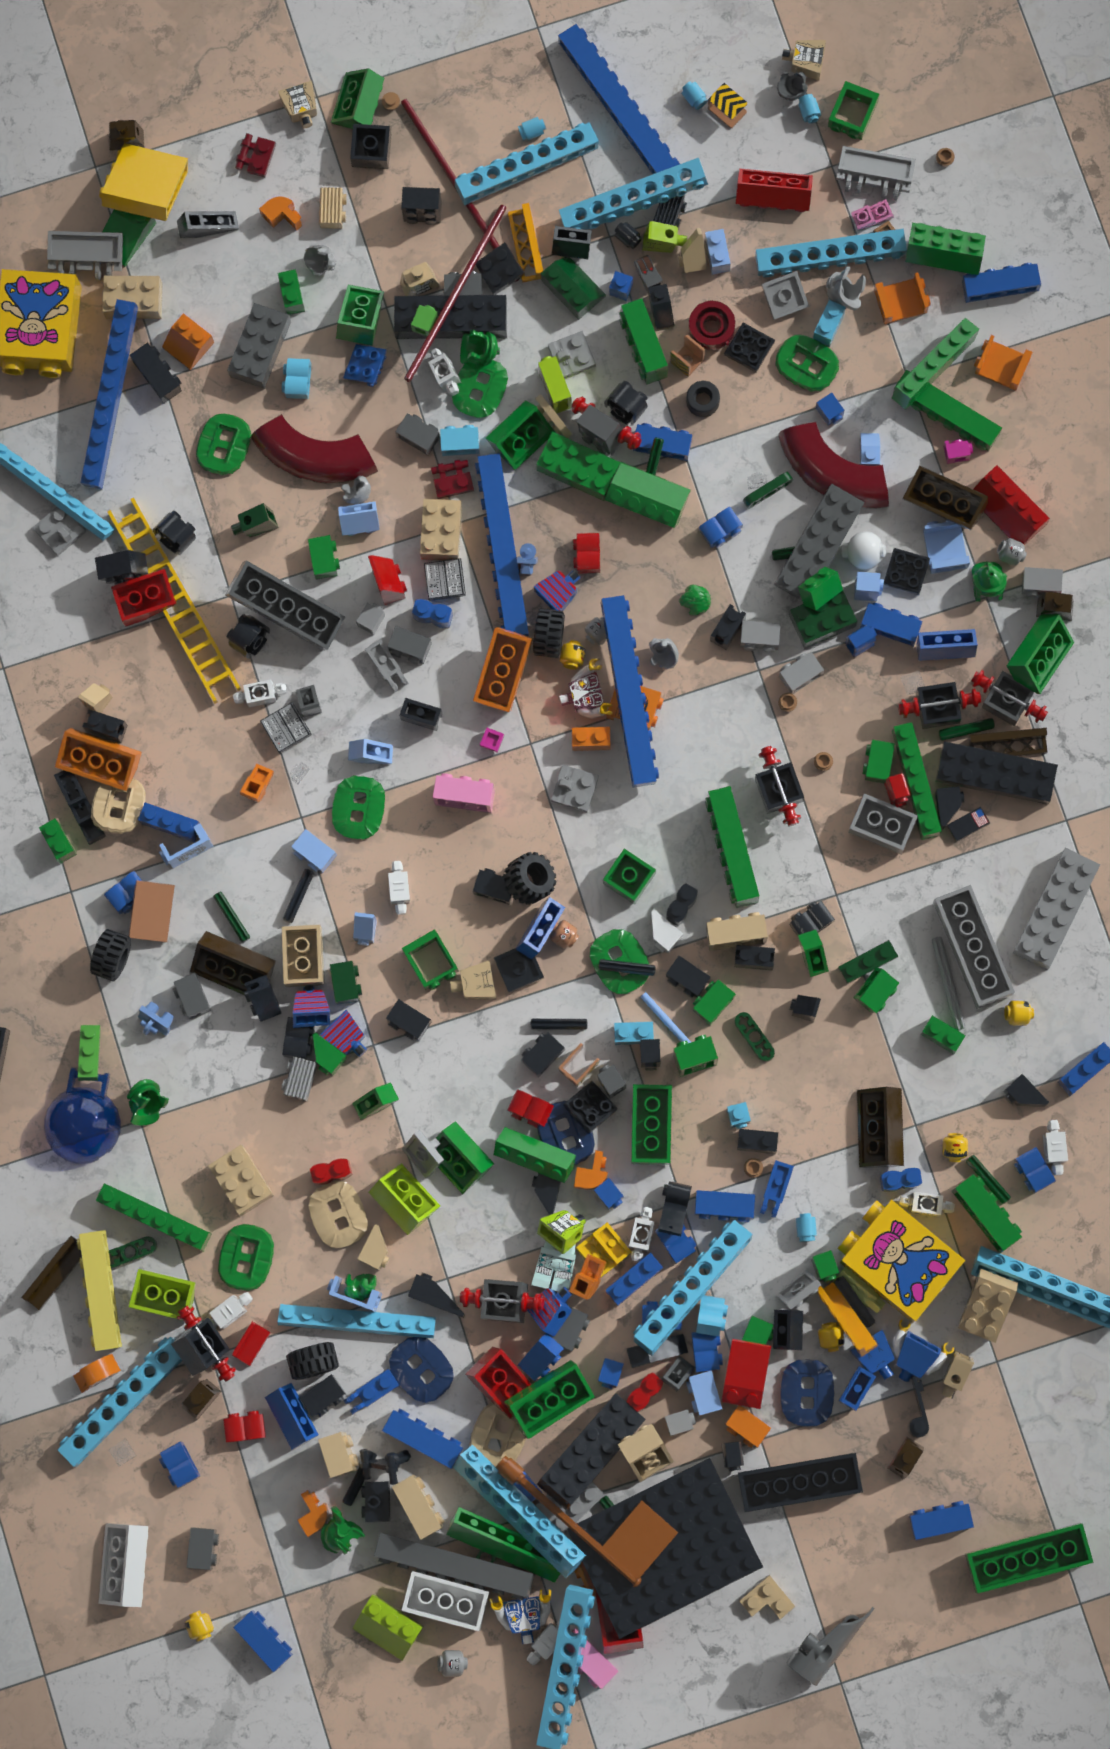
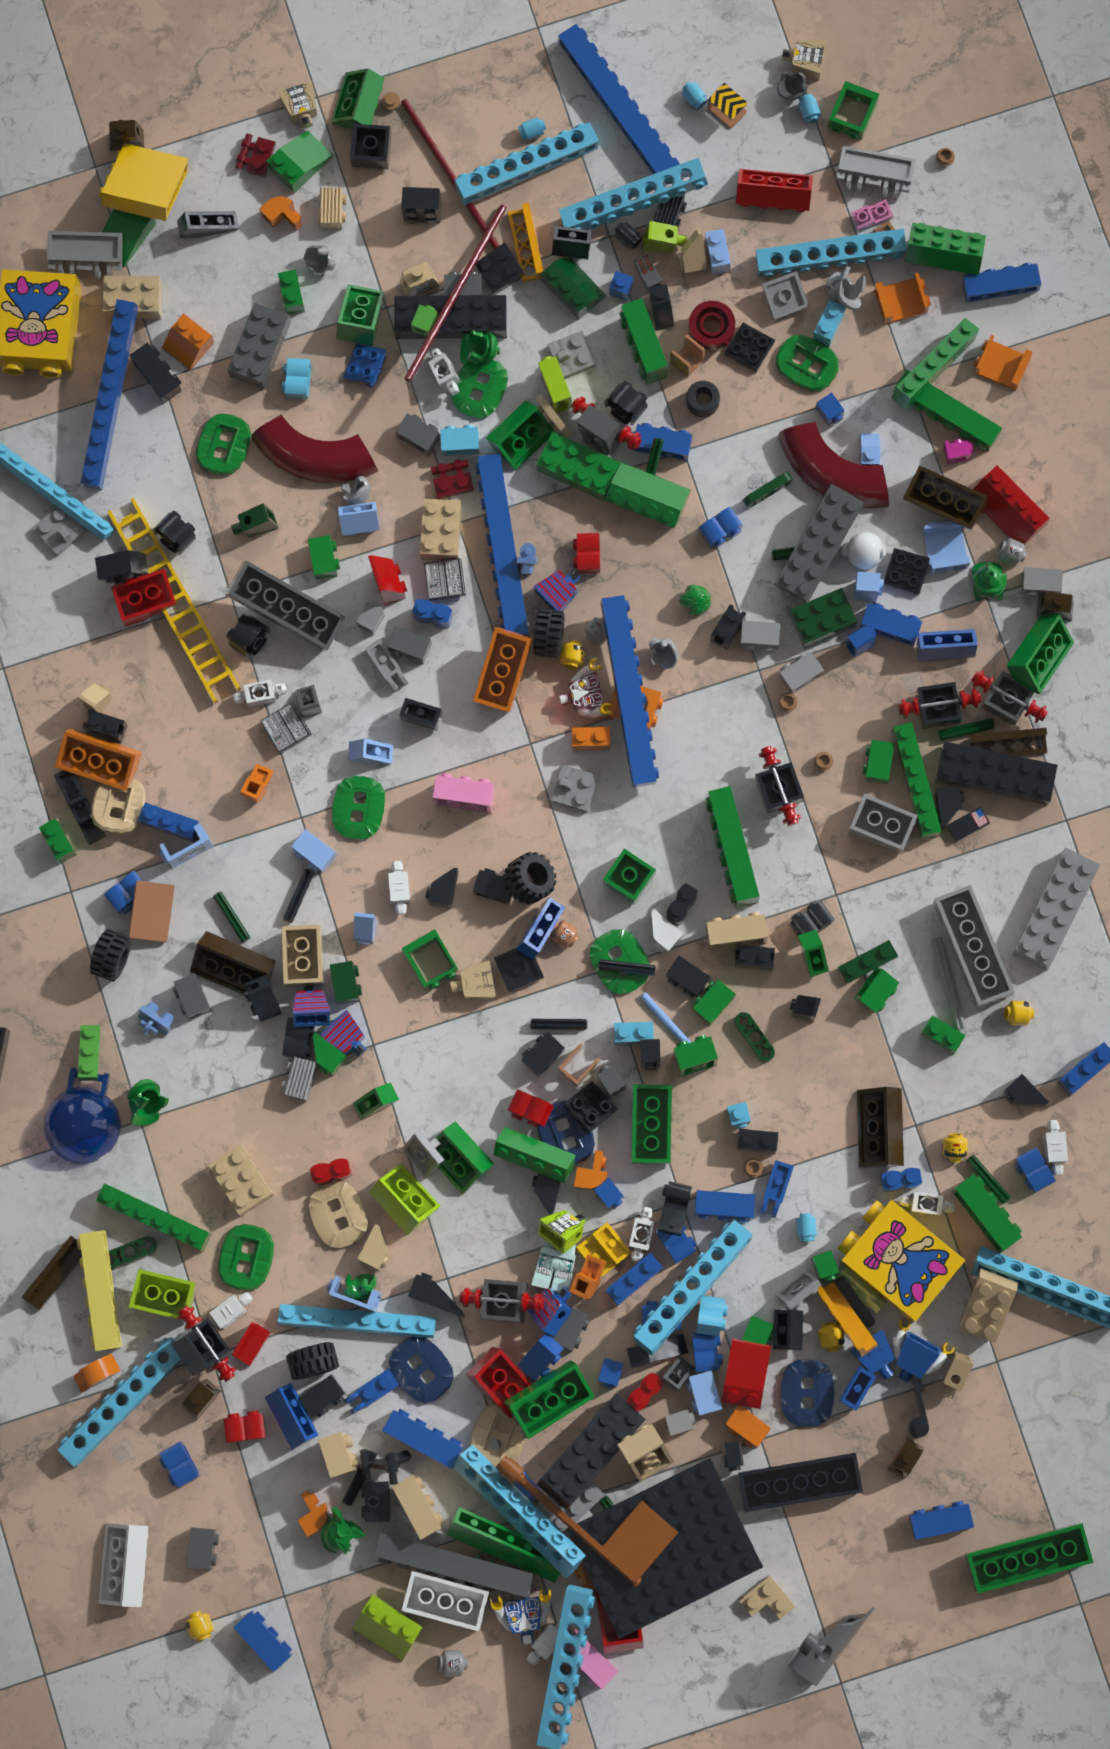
(299, 160): none -> green slope
(409, 1020): black brick -> none
(443, 889): none -> black slope
(492, 740): dark pink plate -> none
(820, 588): green brick -> none
(897, 790): red brick -> none

